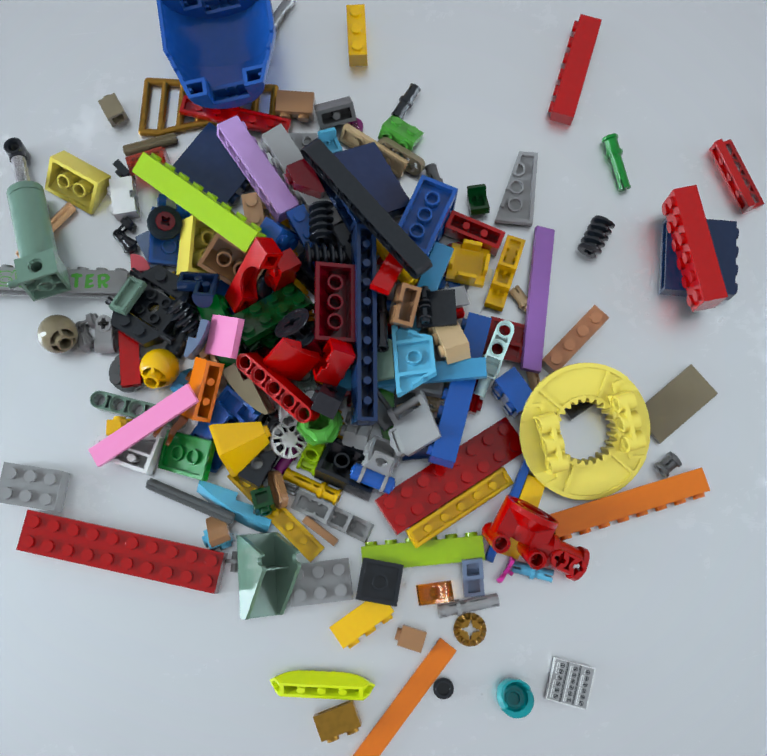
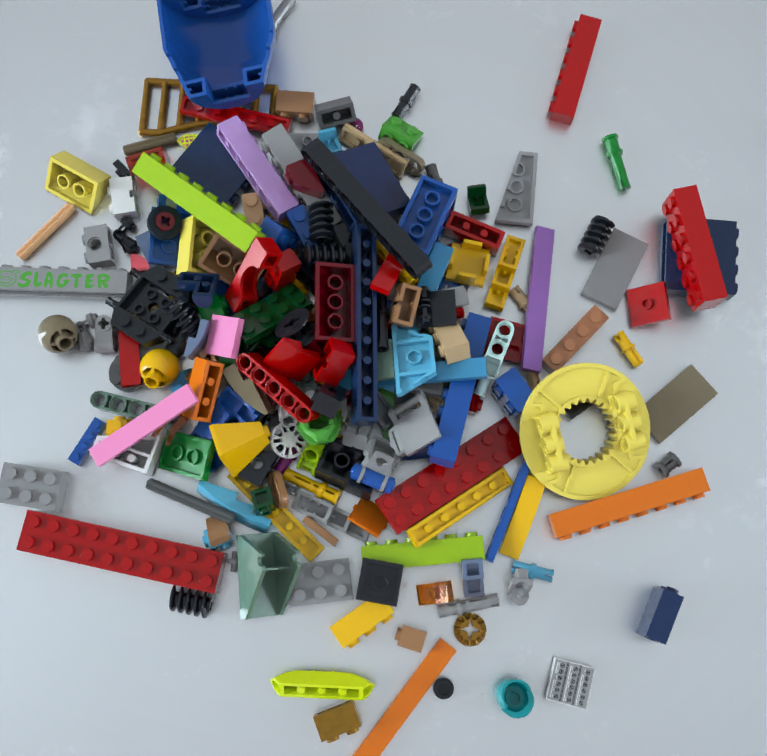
(38, 265): sand green piece -> none
(87, 441): none -> blue piece
(105, 254): none -> light grey brick
(113, 109): dark tan brick -> none
(128, 295): sand green tile -> none
(186, 140): none -> neon yellow tile
(191, 603): none -> black piece
(356, 35): yellow brick -> none
(368, 517): none -> orange piece
(507, 570): dark pink piece -> none
(520, 587): none -> light grey hips
(536, 538): red piece -> none
(614, 269): none -> light grey tile
(628, 349): none -> yellow axle
(648, 304): none -> red plate
(660, 614): none -> dark blue brick
(733, 176): red fence -> none

